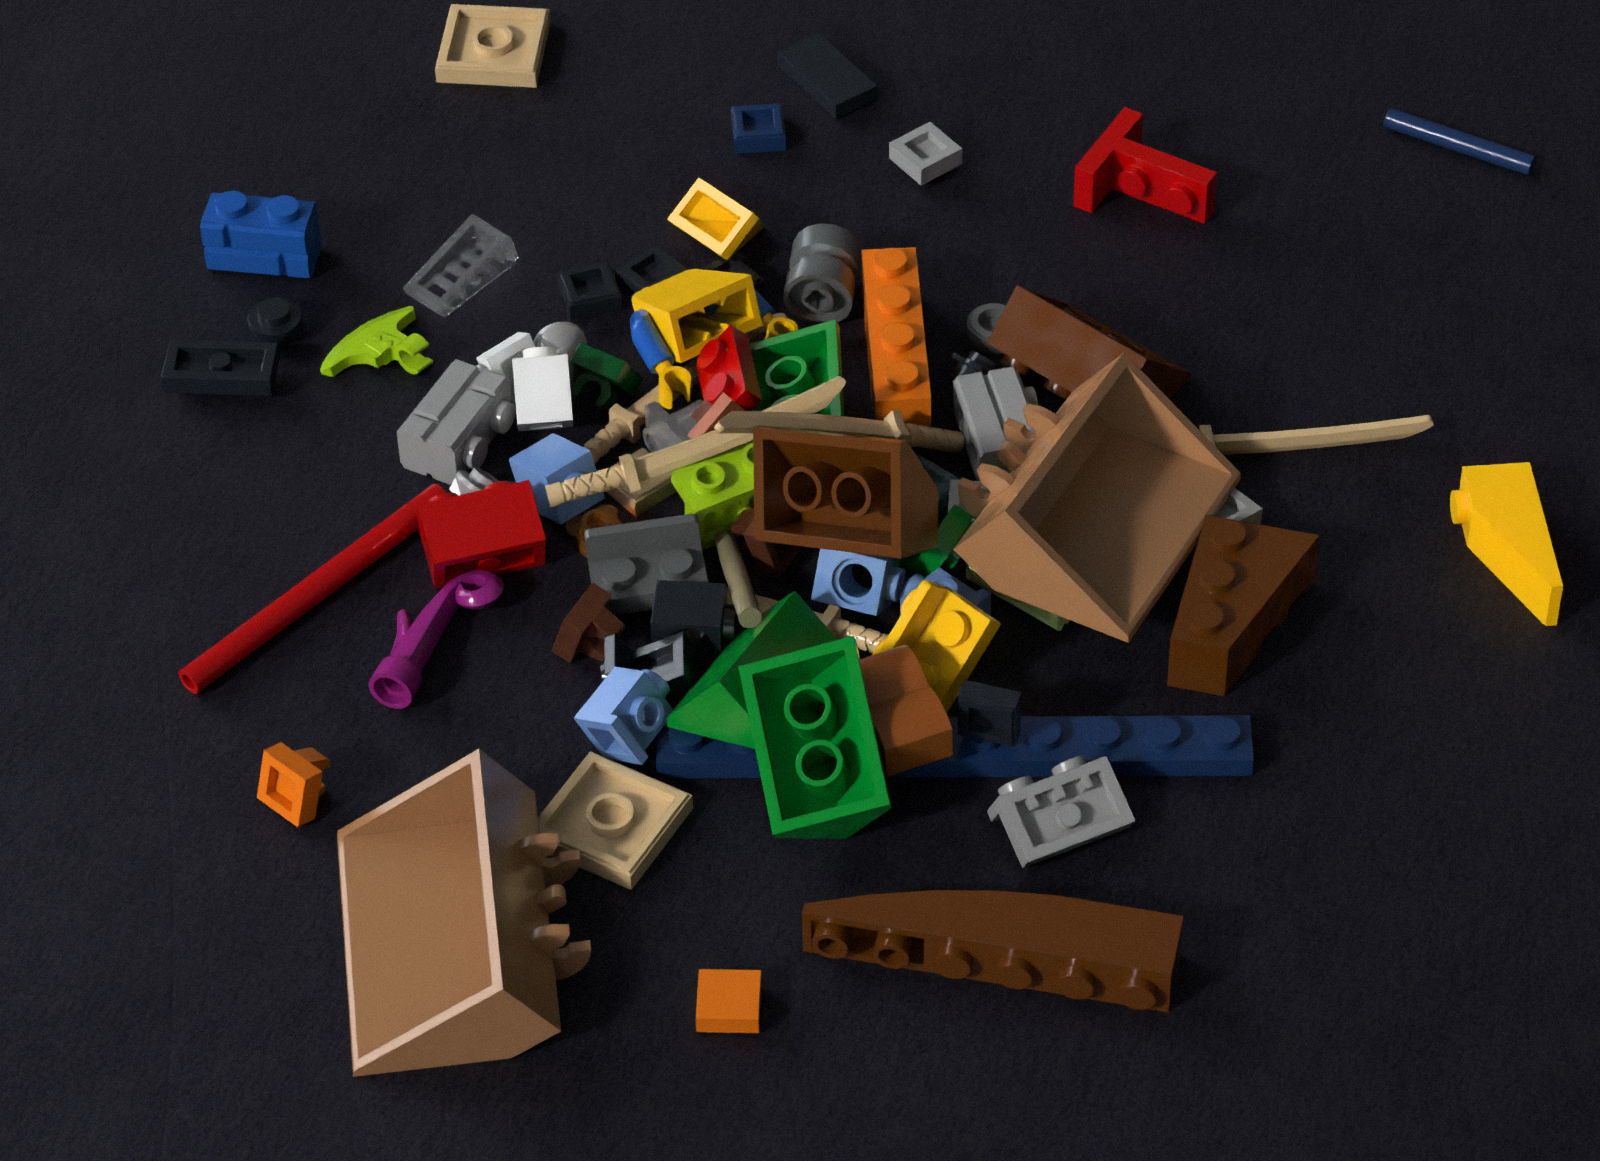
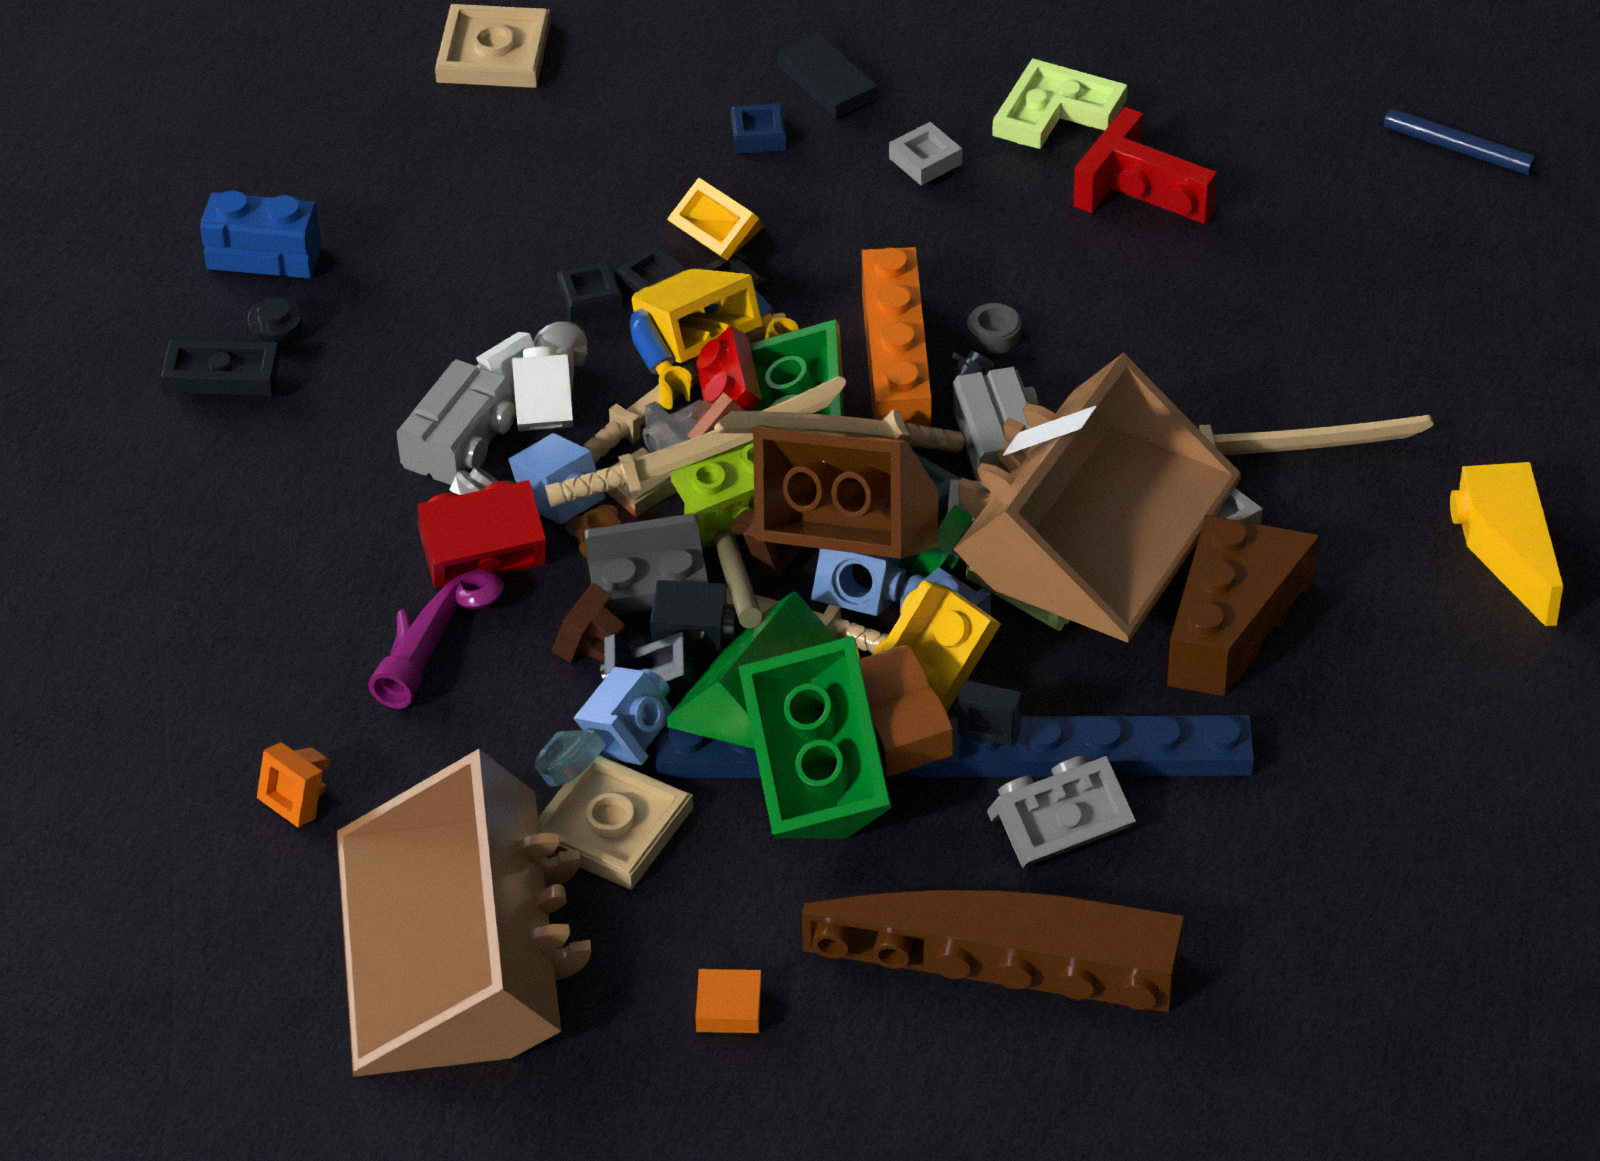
(305, 595): red piece -> none
(379, 344): lime piece -> none
(471, 236): clear slope -> none
(568, 755): none -> clear light blue tile
(605, 372): dark green tile -> none
(822, 274): dark grey wheel -> none
(1050, 430): none -> white sticker
(1056, 92): none -> yellowish green plate
(1070, 345): reddish brown slope -> none

